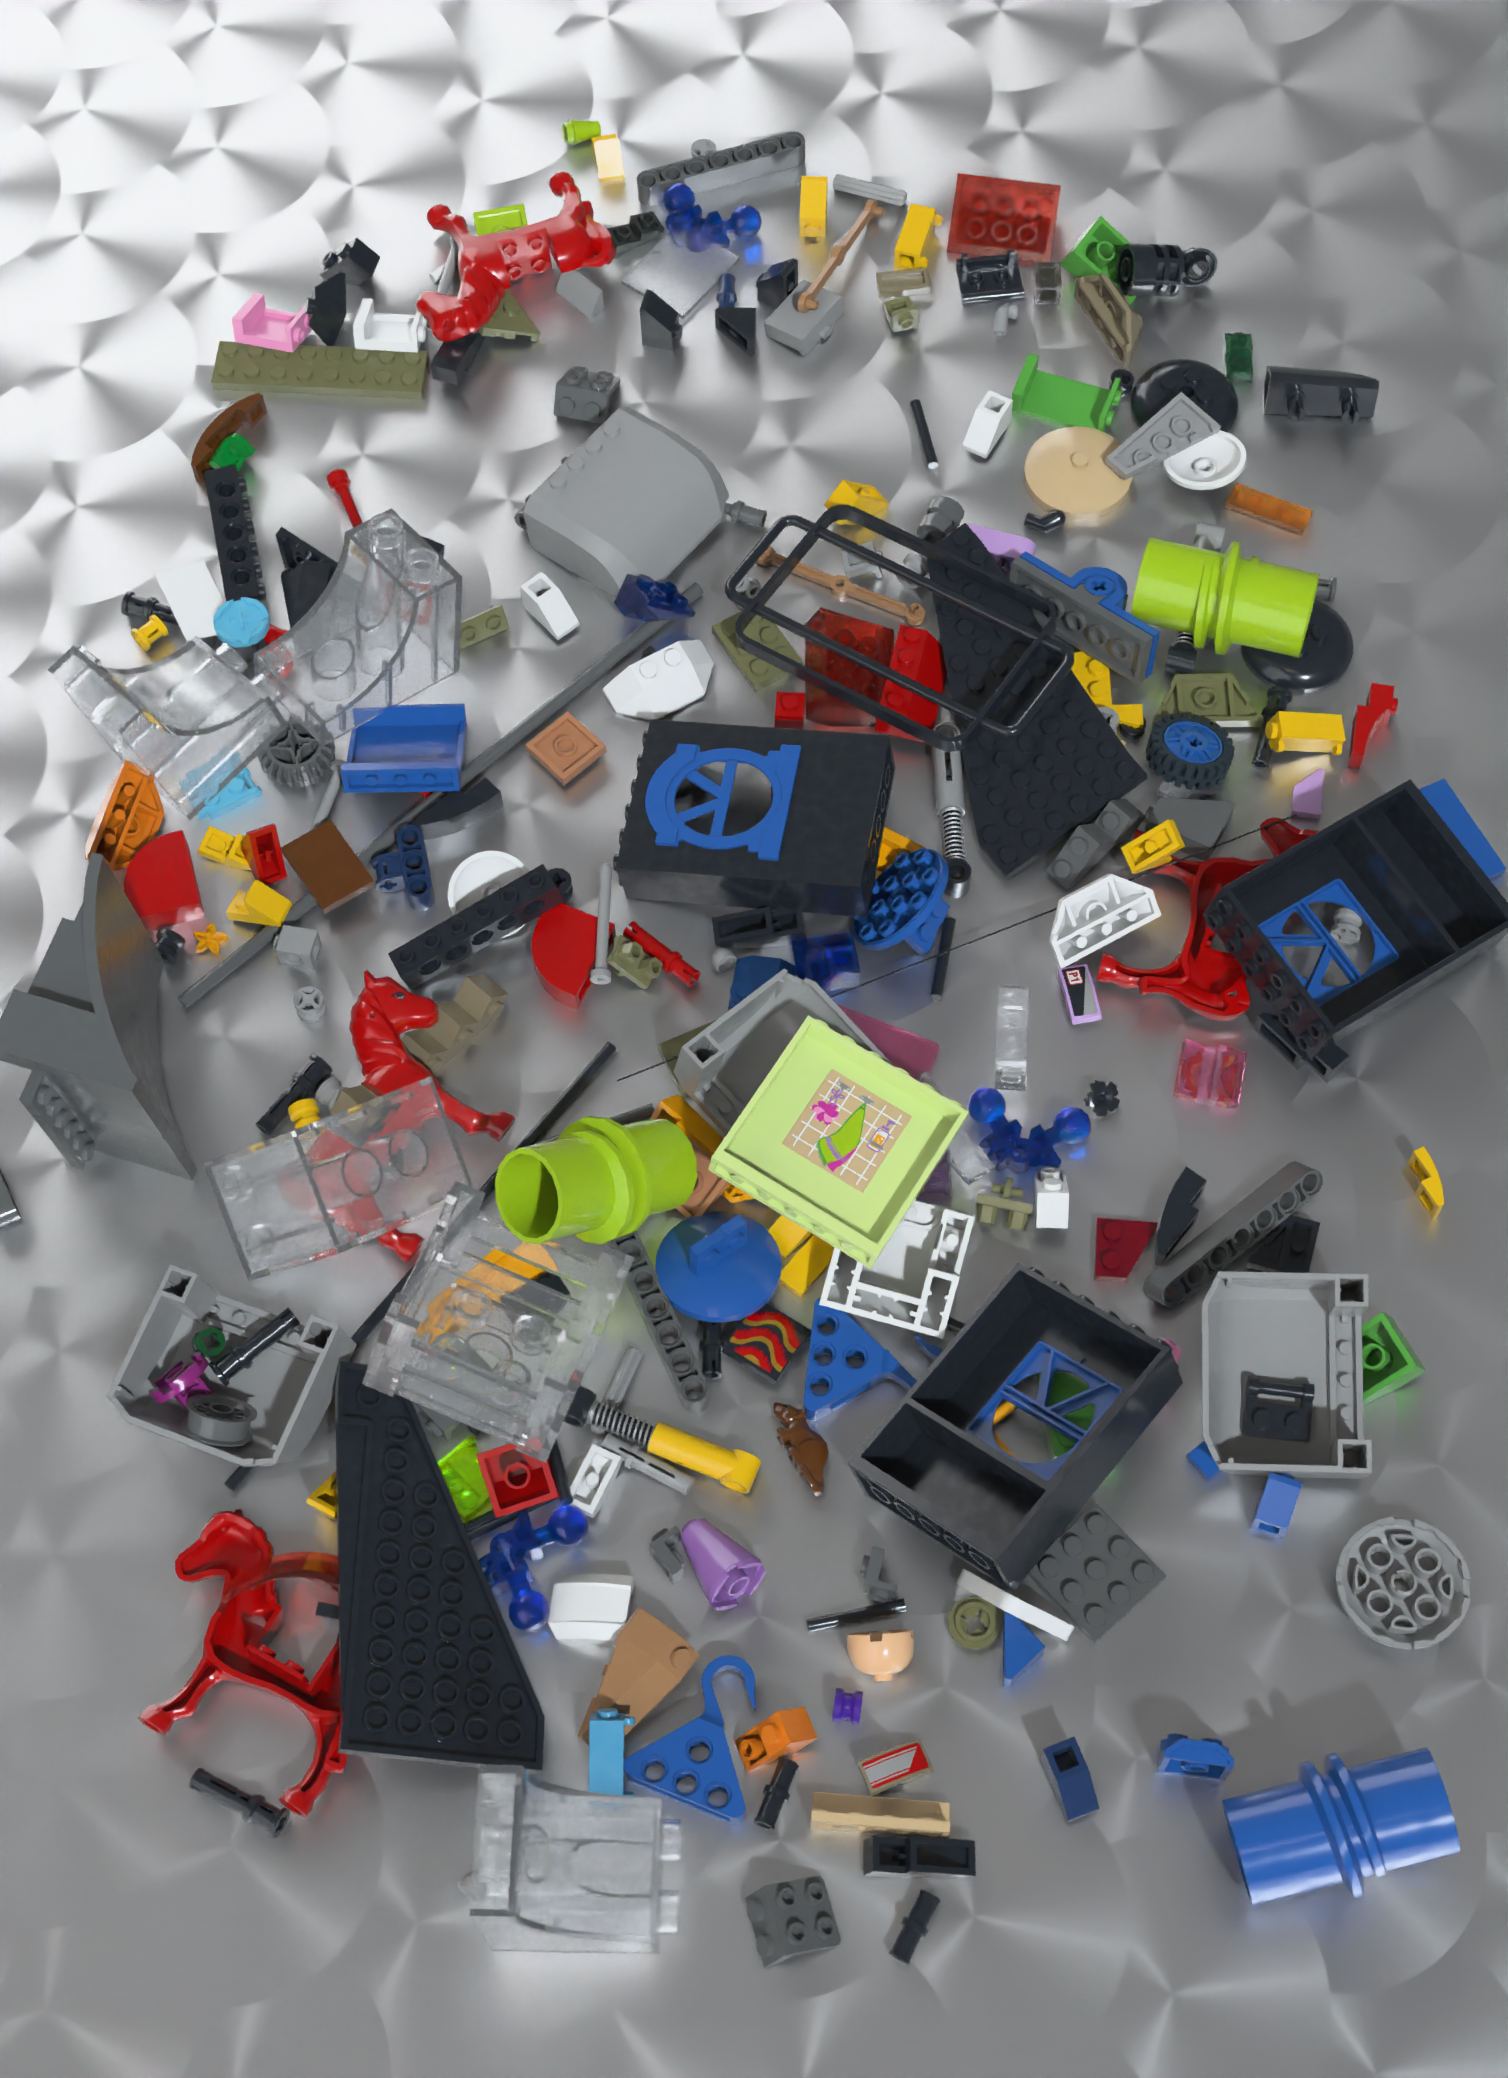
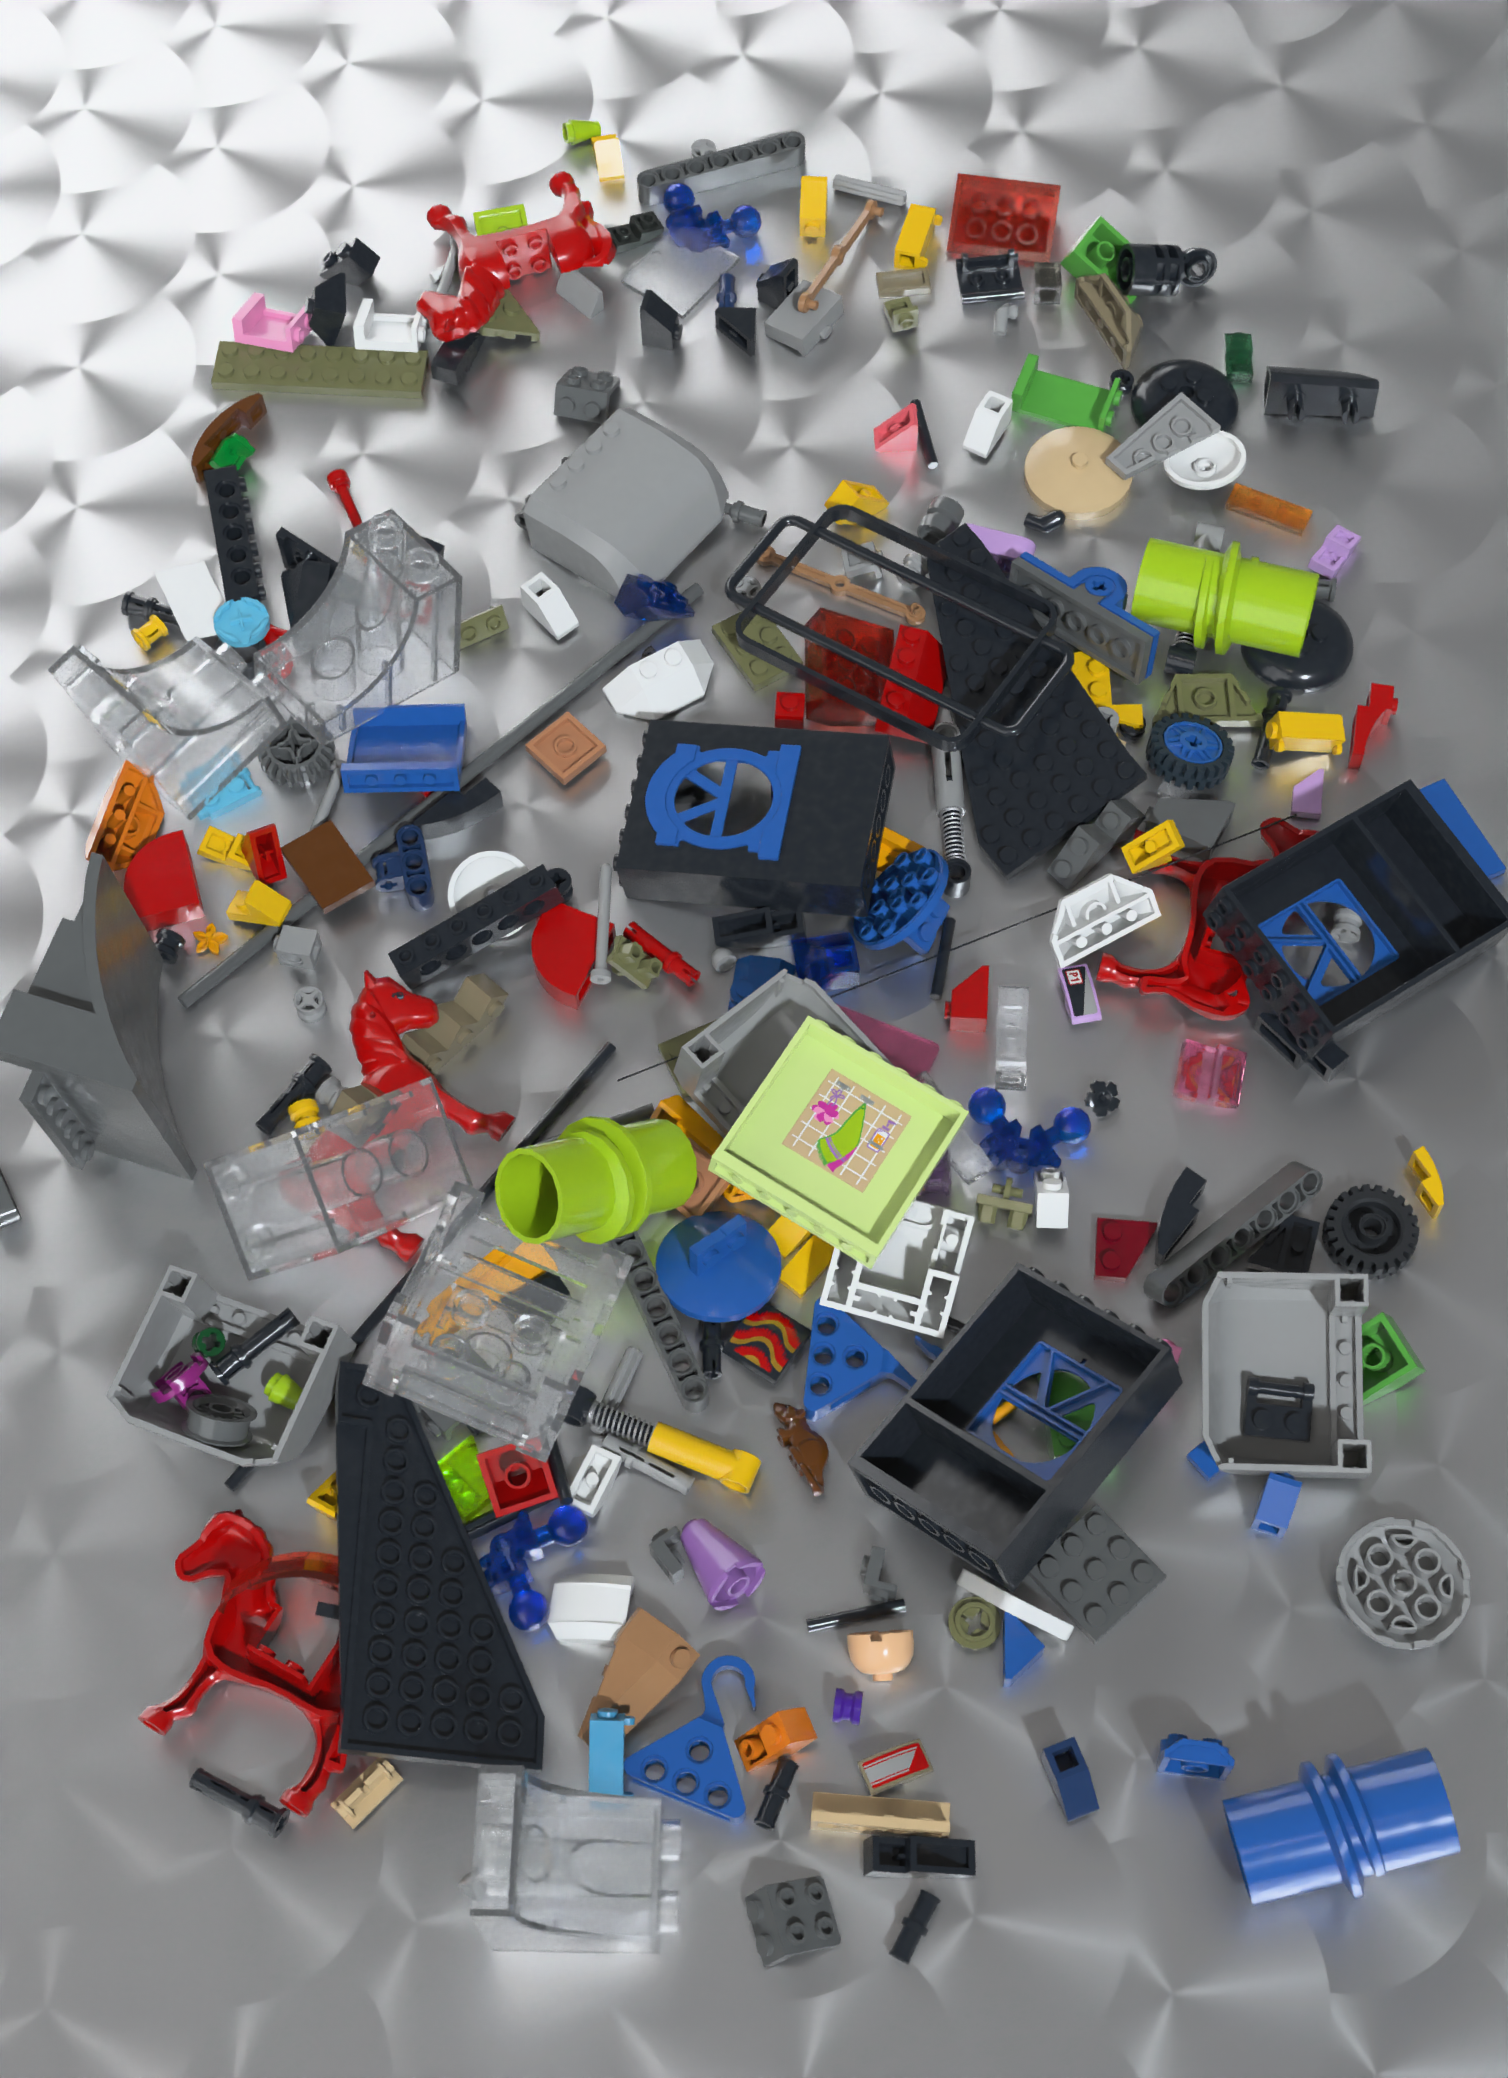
(283, 1390): none -> lime cone
(366, 1792): none -> tan hinge
(898, 432): none -> coral slope
(969, 1003): none -> red slope
(1334, 551): none -> lavender slope
(1375, 1210): none -> black wheel

